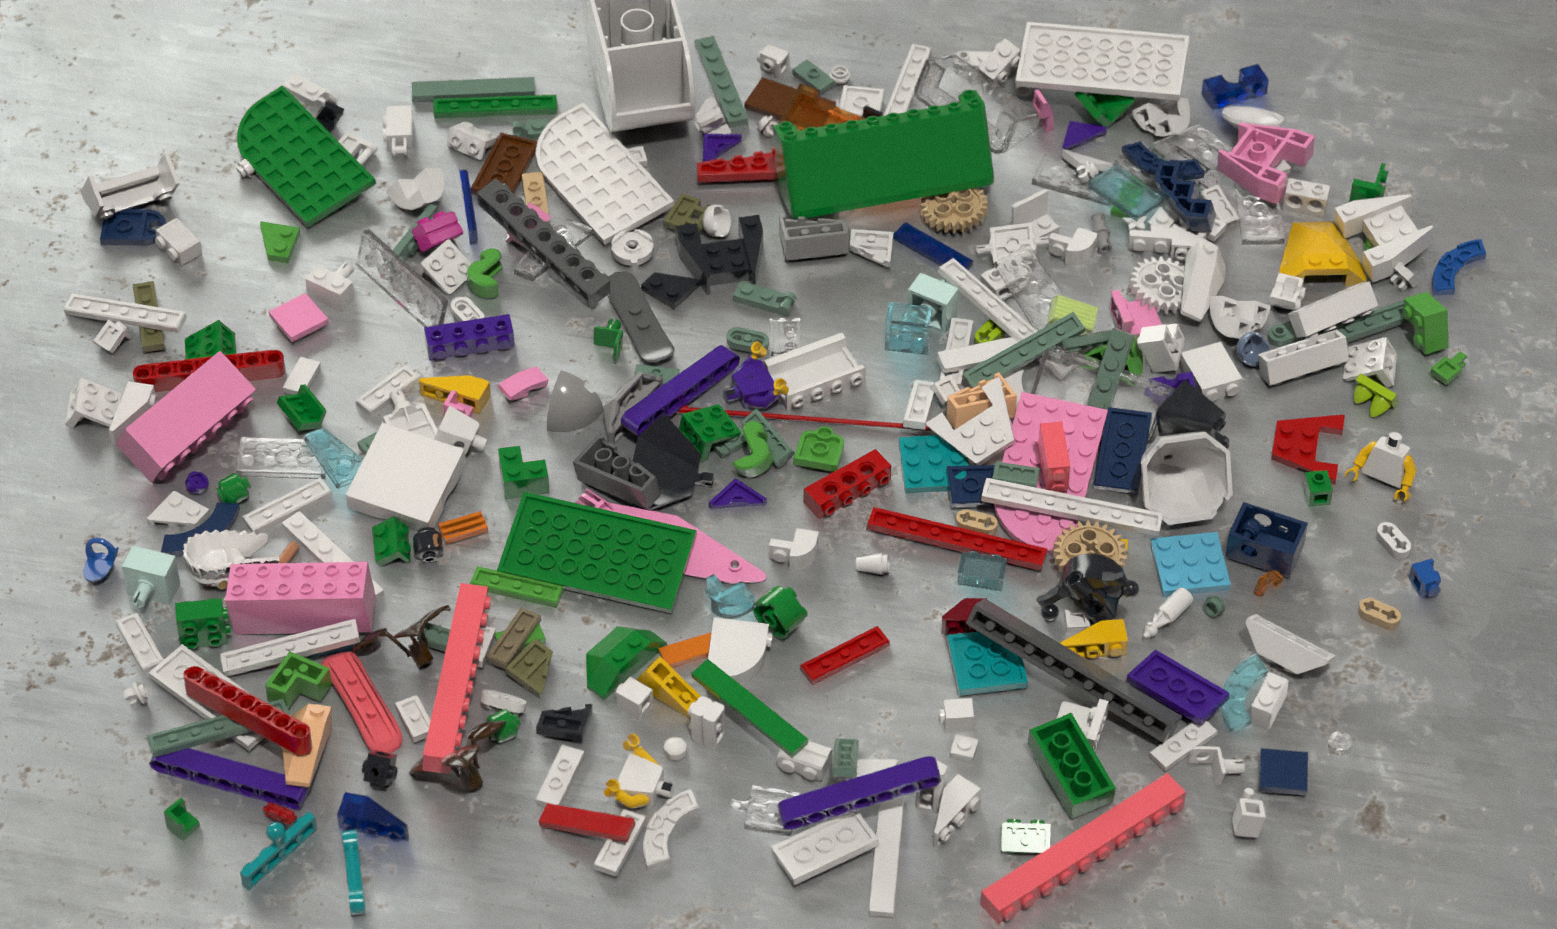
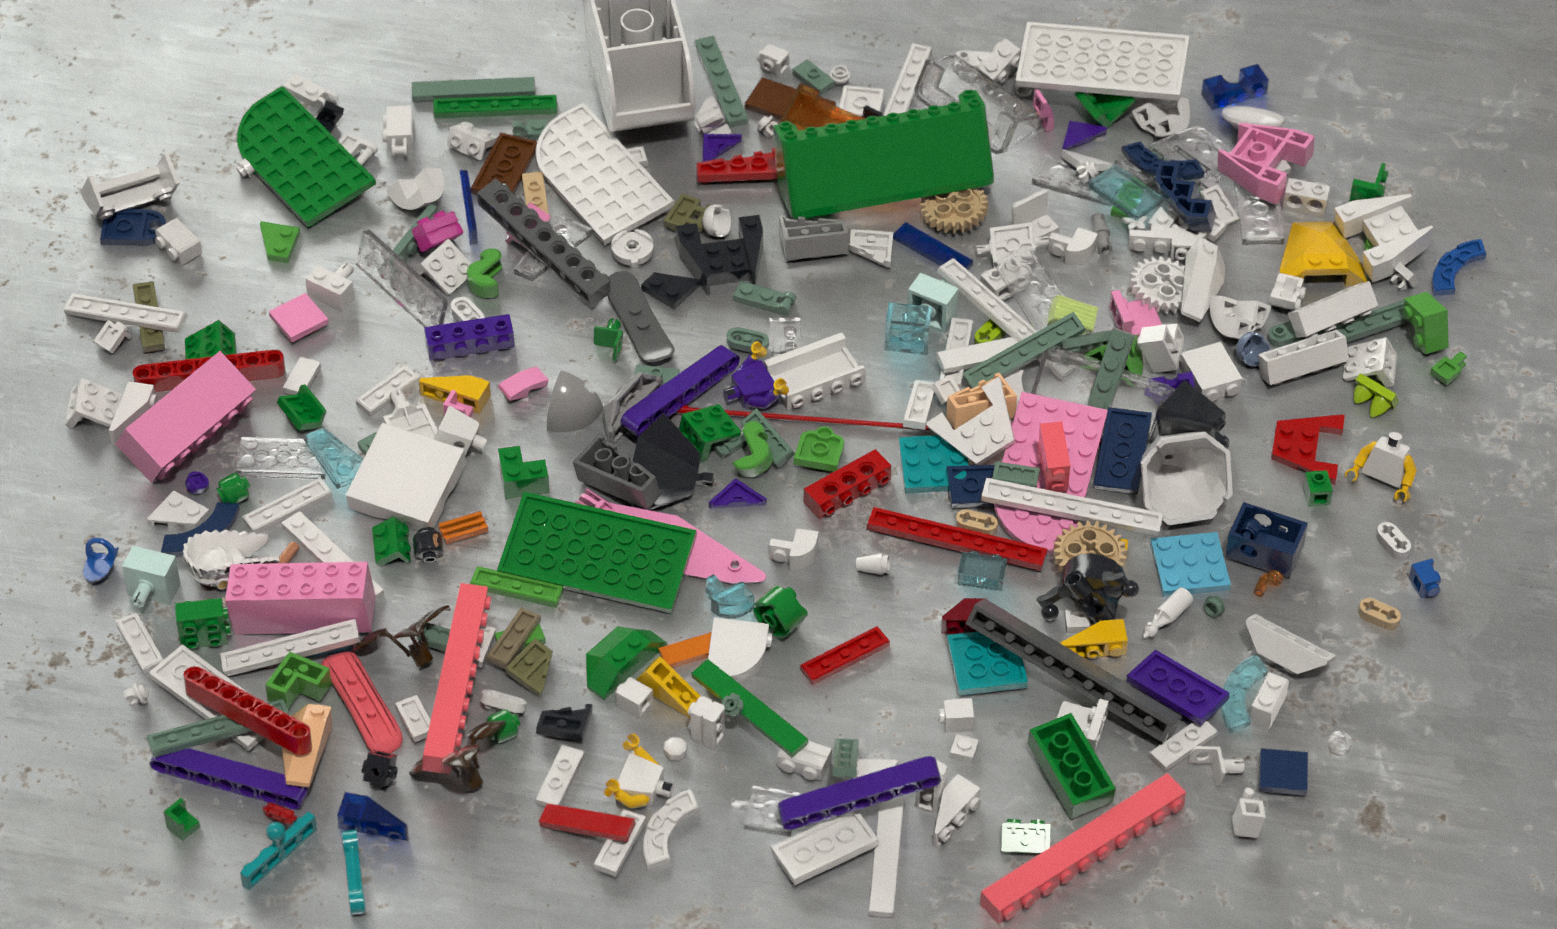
(737, 707): none -> sand green plate

